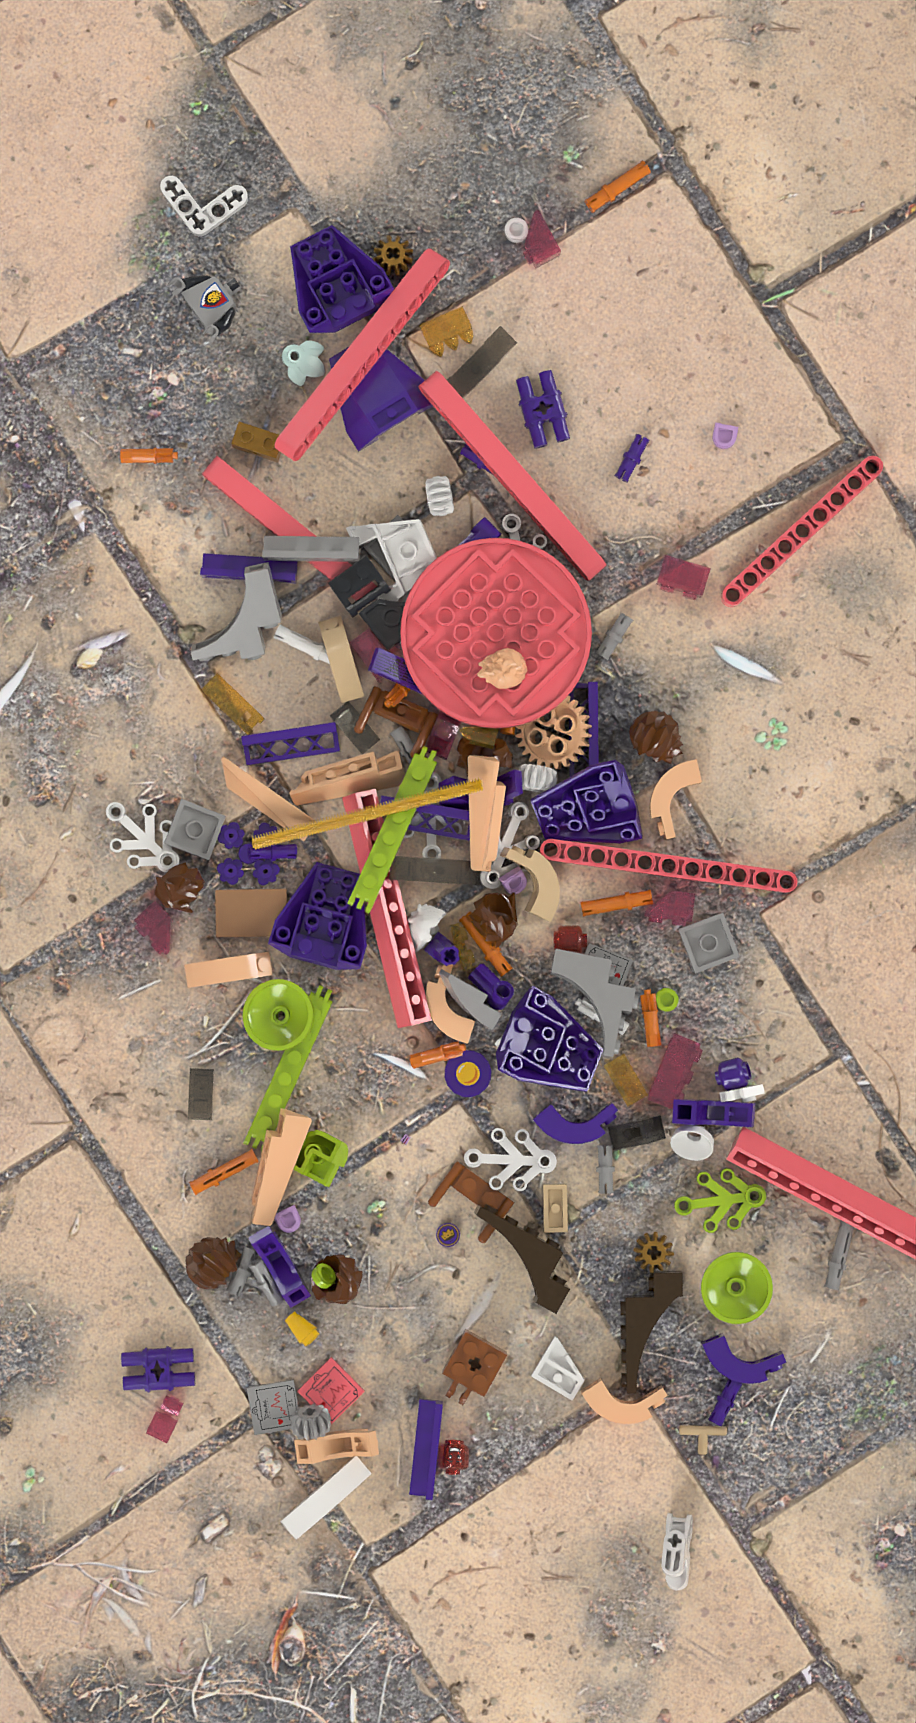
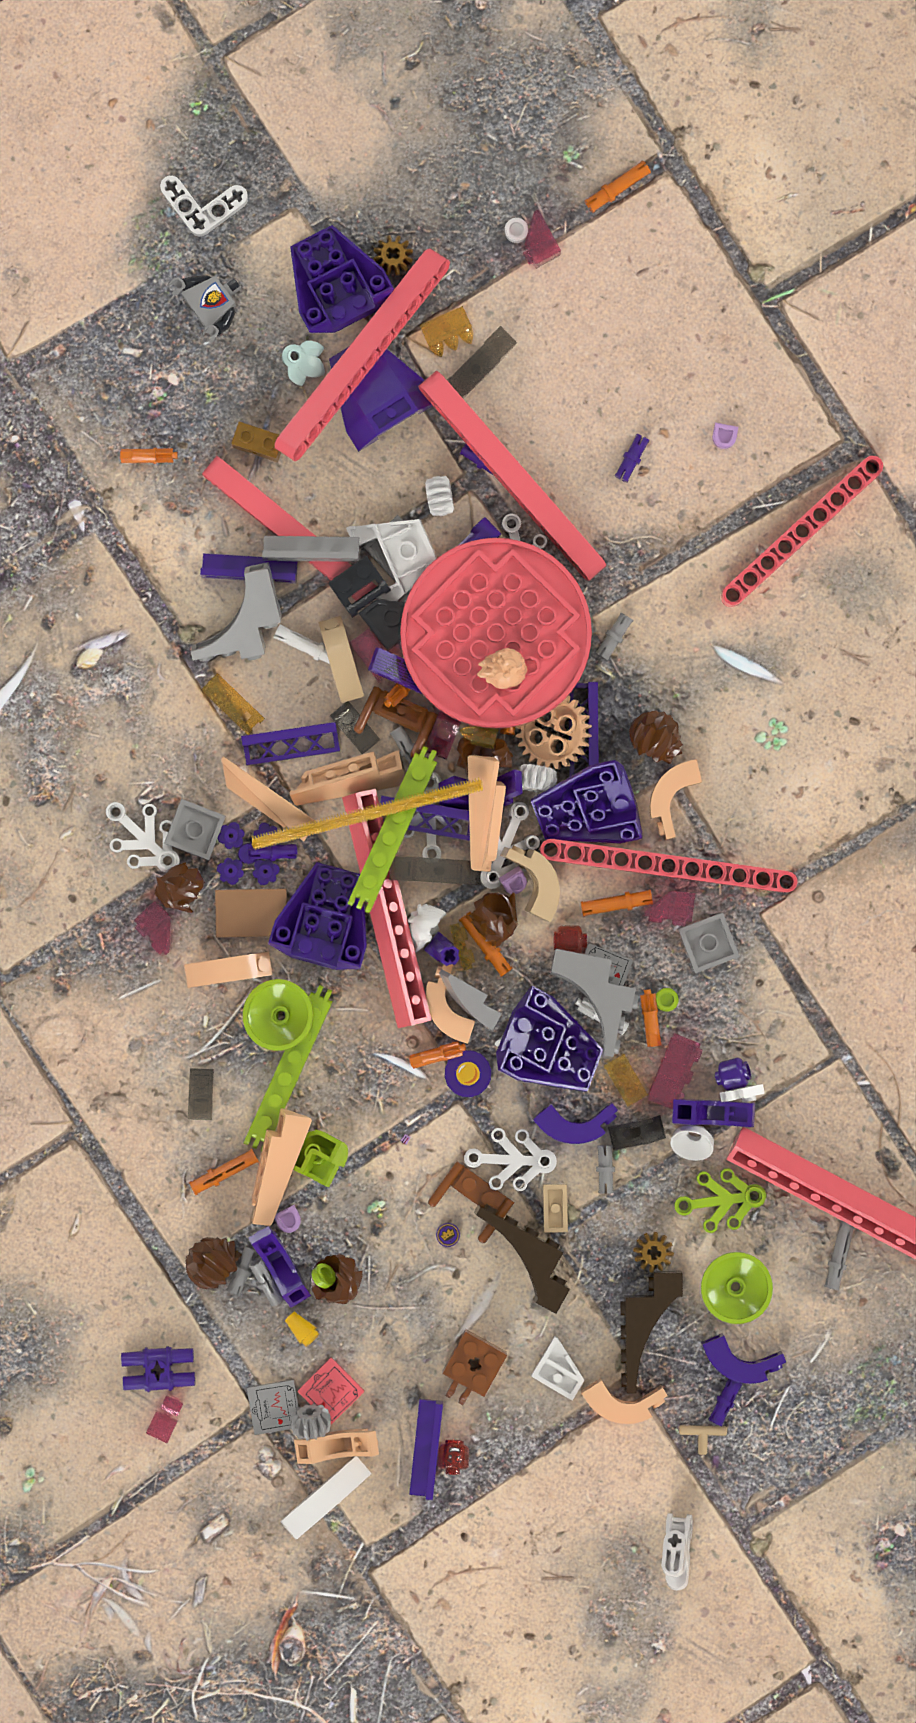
(490, 984): dark purple piece -> none
(535, 420): dark purple pin -> none
(682, 577): clear pink brick -> none

